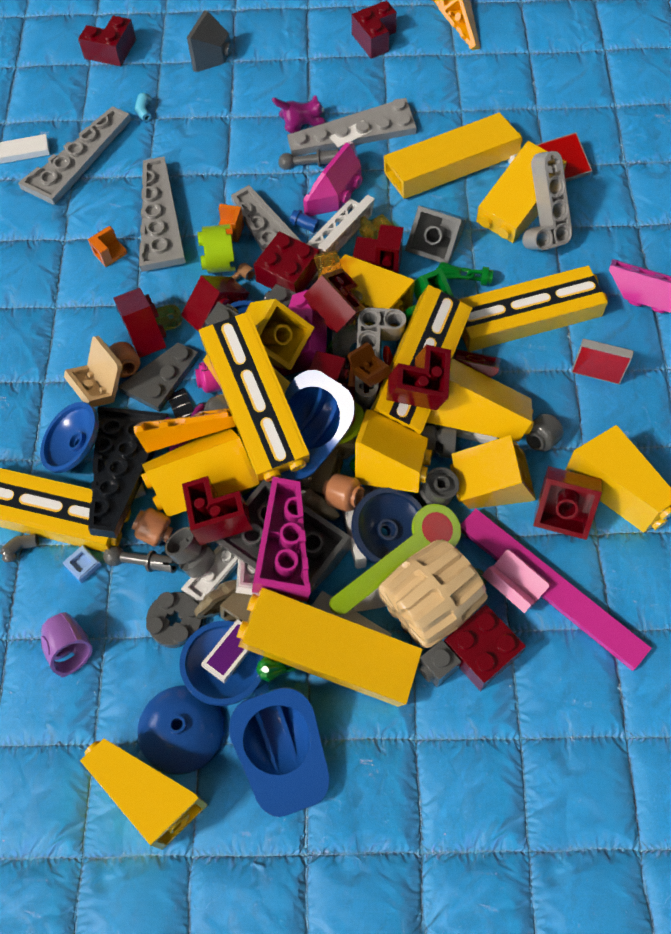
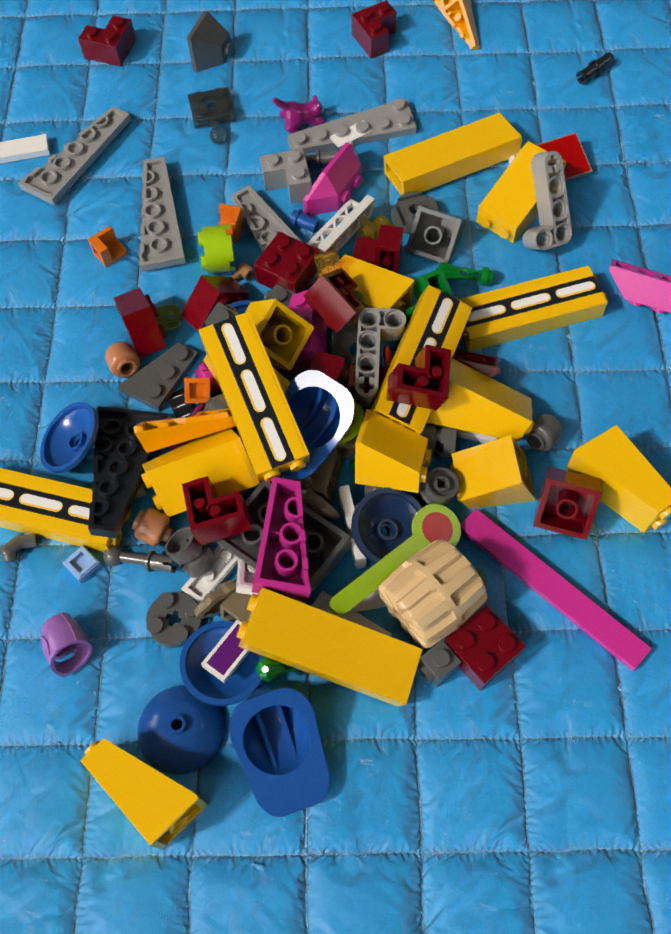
(98, 379): tan bracket -> none
(140, 106): medium azure arm -> none
(197, 389): none -> orange panel
(221, 113): none -> clear smoke plate
(287, 170): none -> light grey brick
(342, 492): nougat head -> none
(367, 365): reddish brown bracket -> none
(405, 204): none -> dark grey plate
(516, 580): bright pink panel -> none
(595, 68): none -> black pin
(602, 361): red tile -> none

